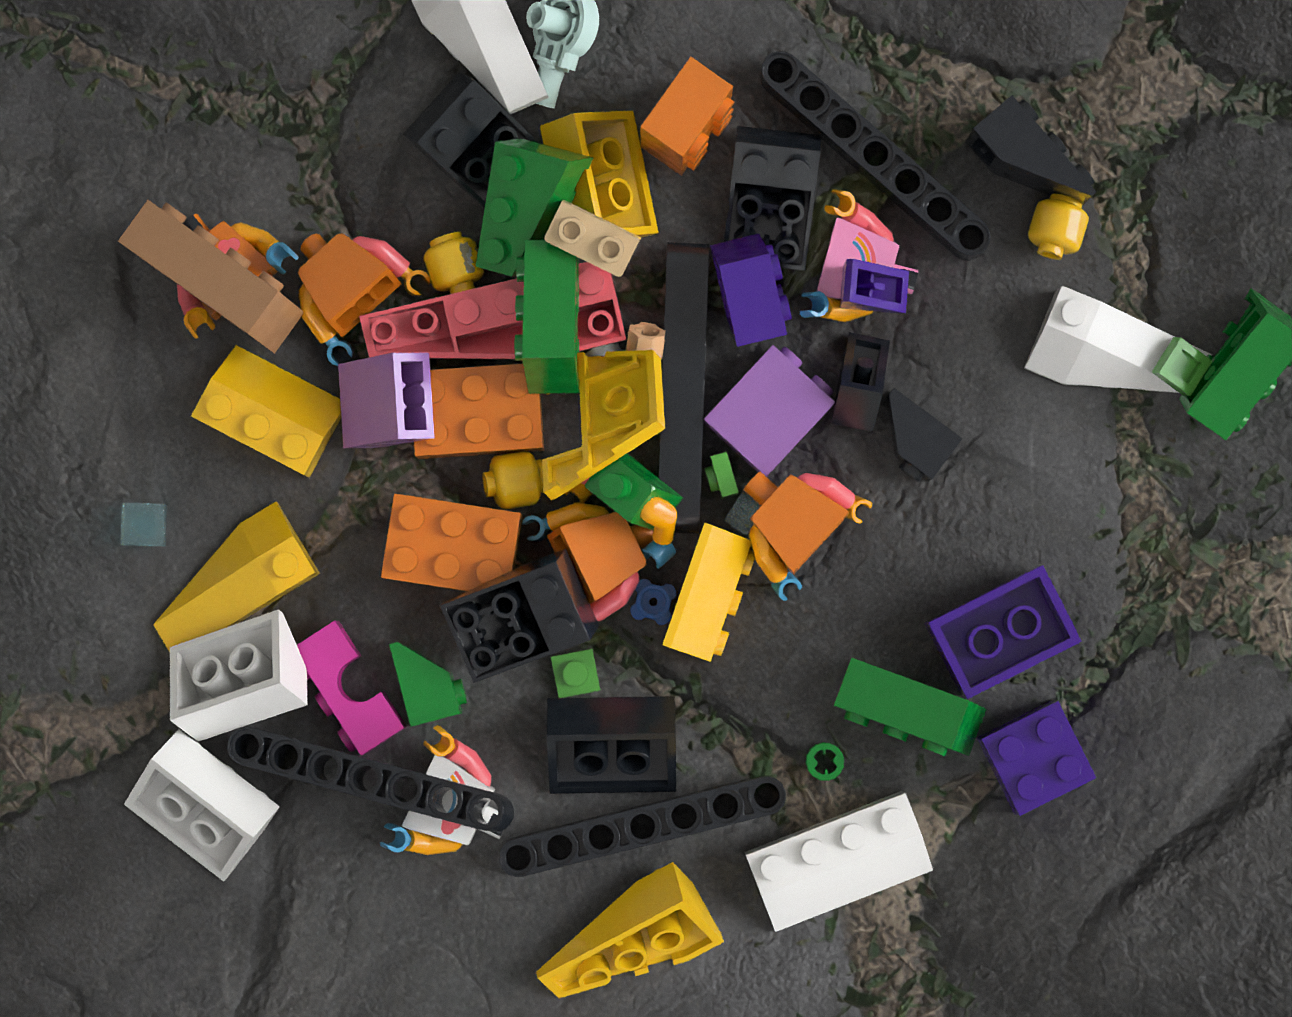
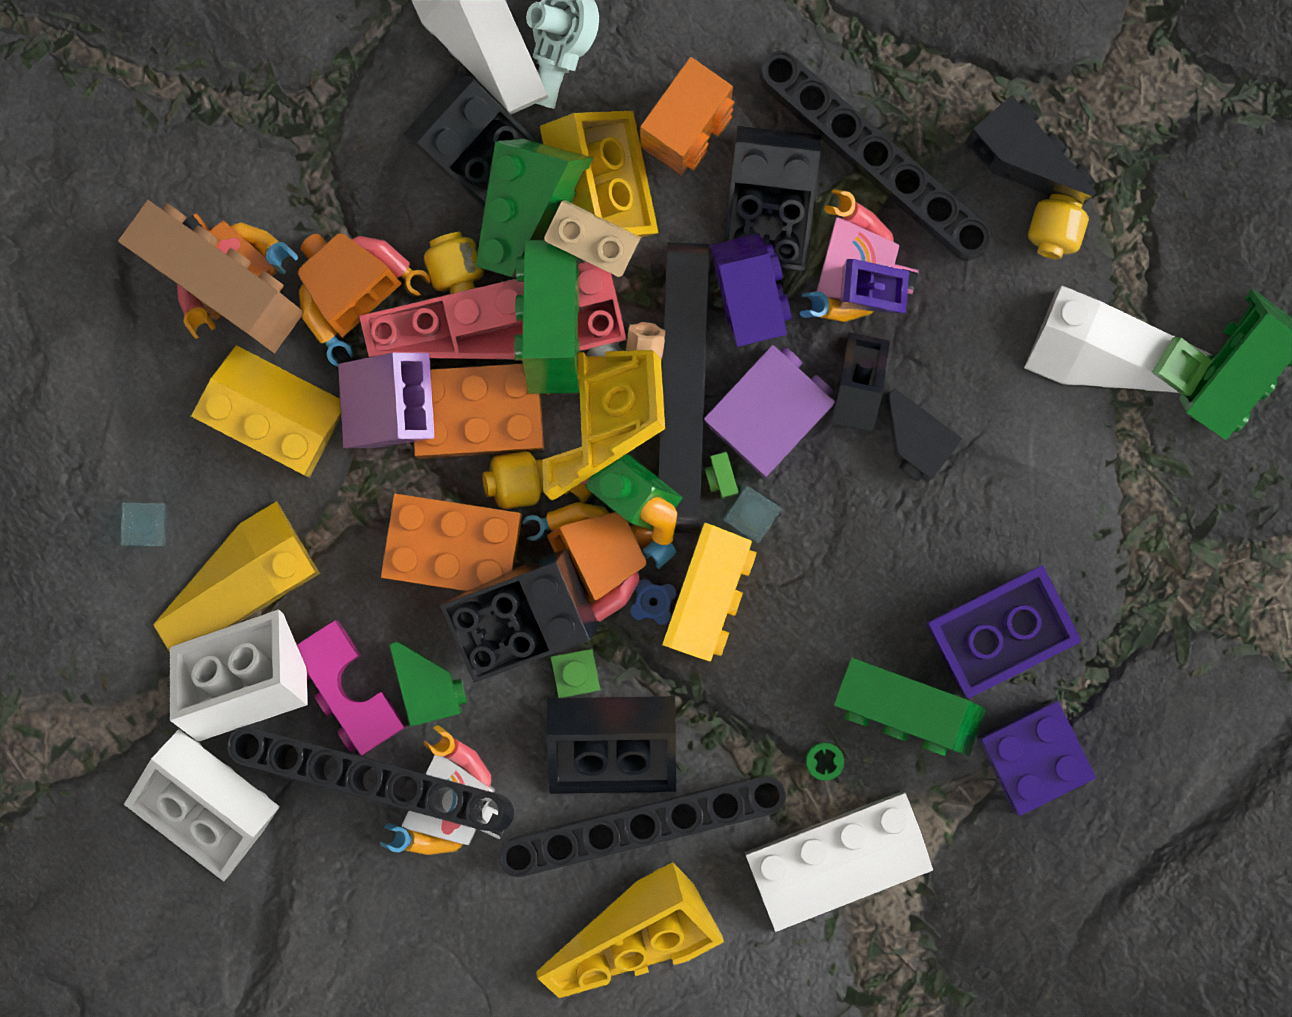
(796, 521): orange torso -> none

